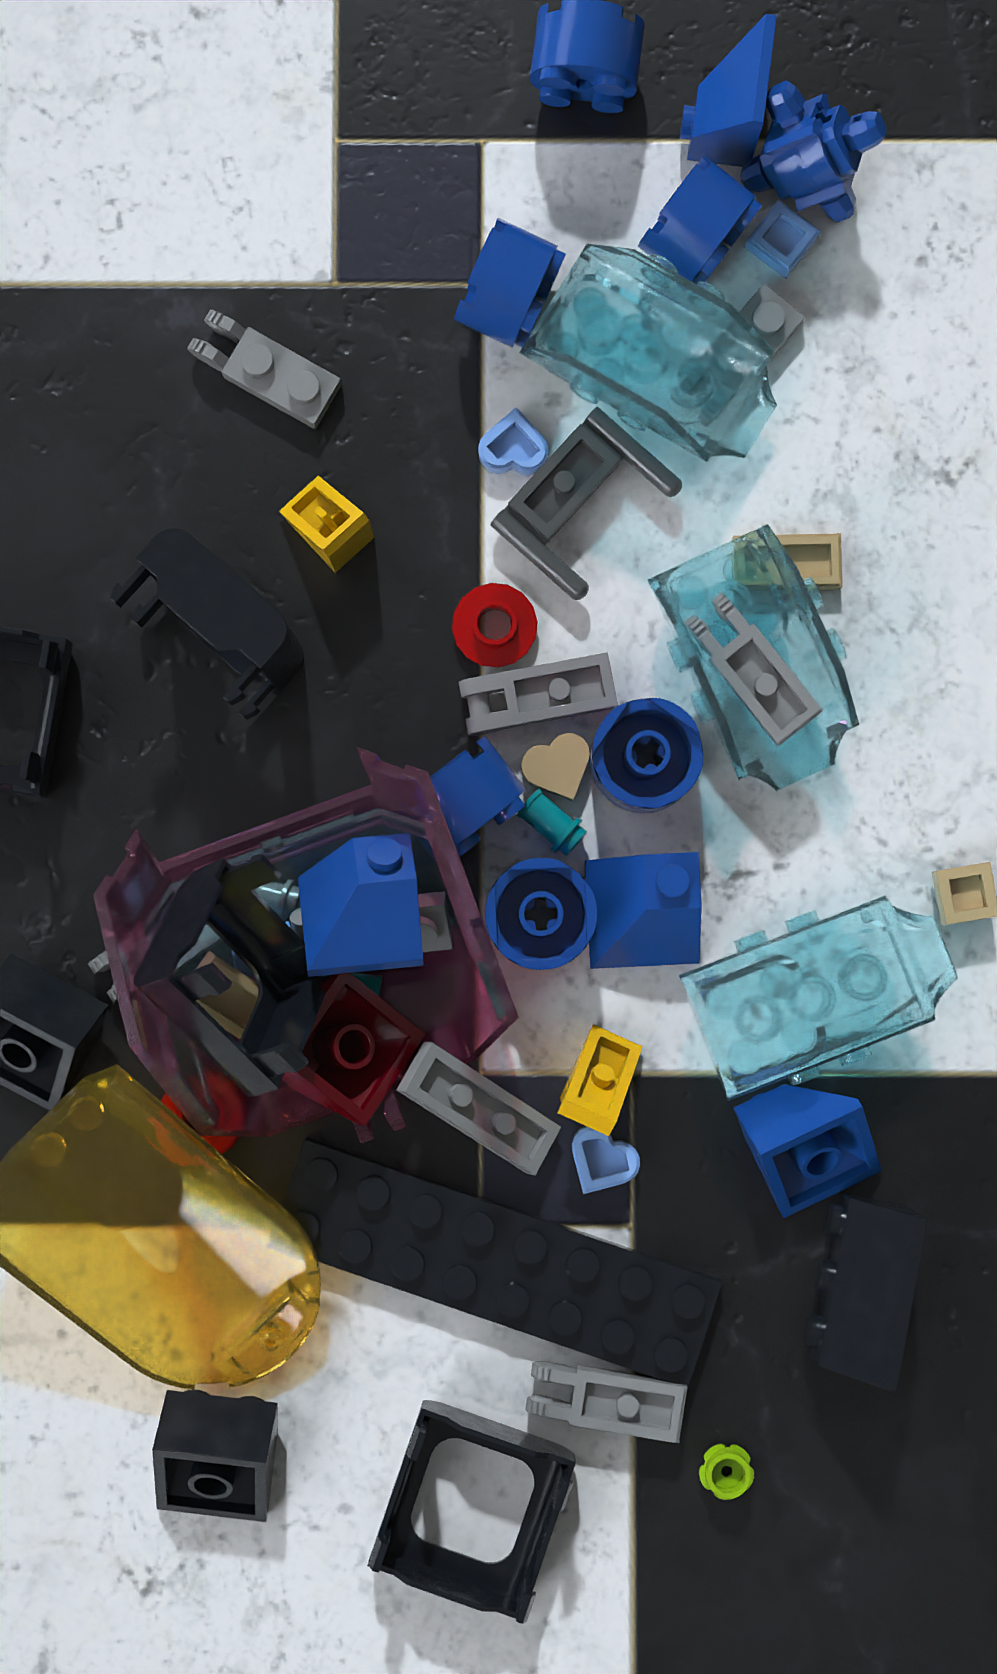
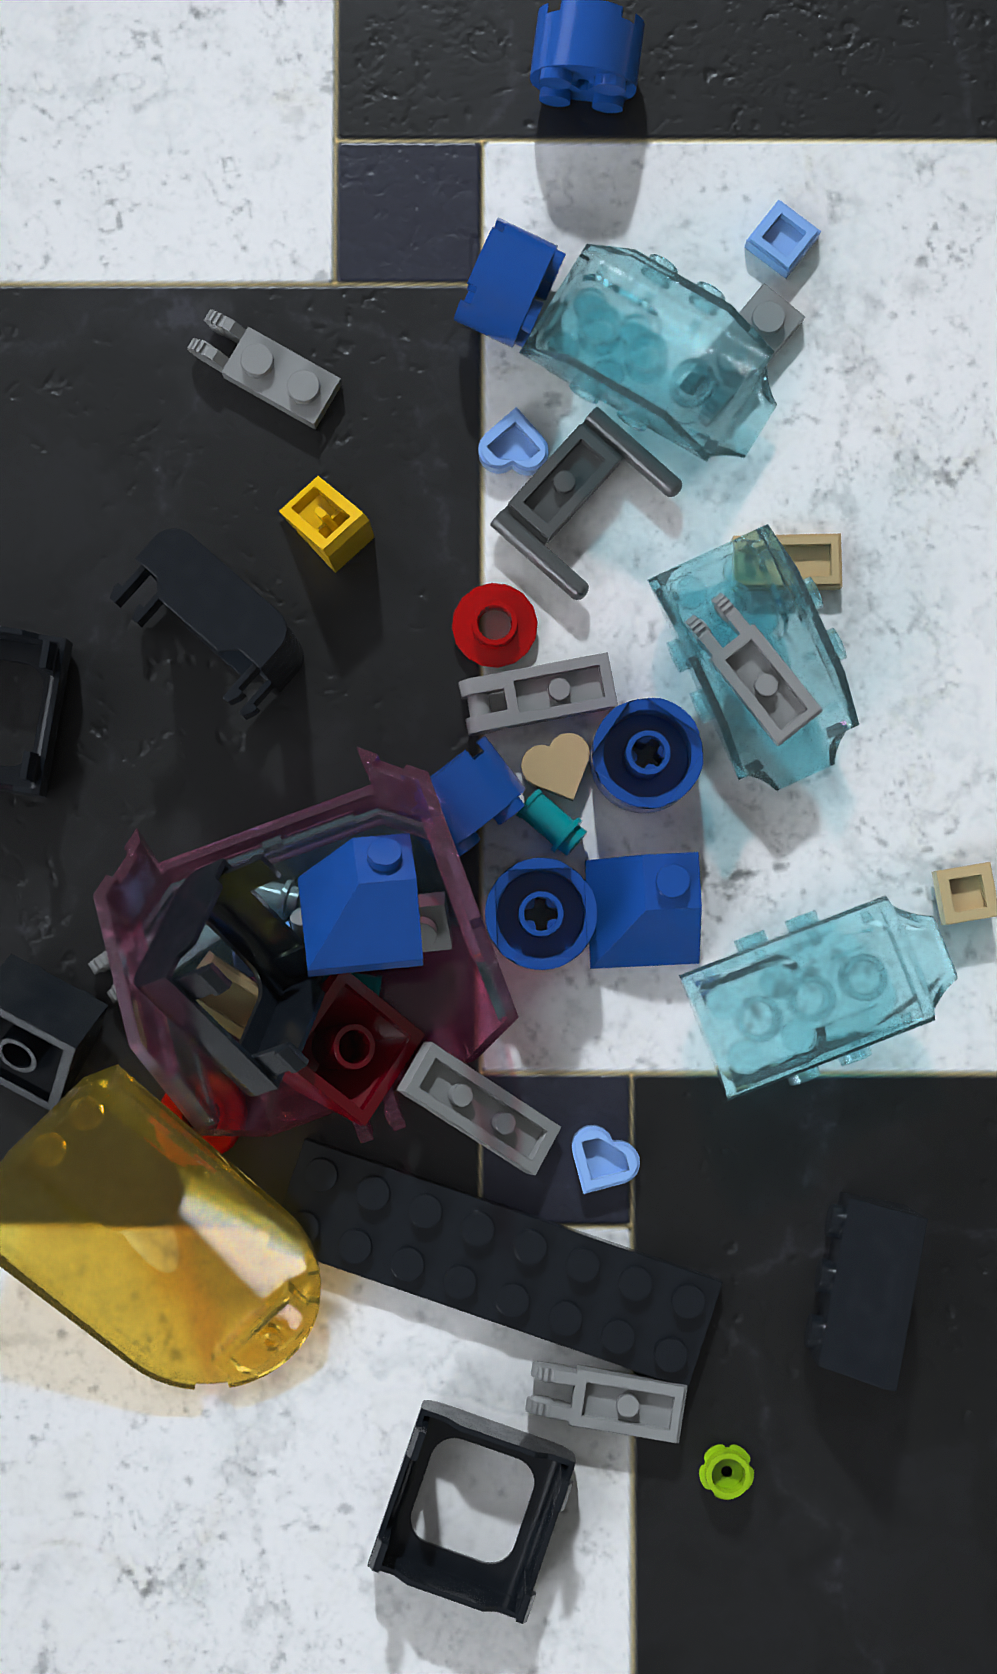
(215, 1455): black slope -> none
(599, 1080): yellow slope -> none
(697, 219): blue brick -> none
(732, 101): blue slope -> none
(807, 1144): blue slope -> none
(812, 151): blue piece -> none

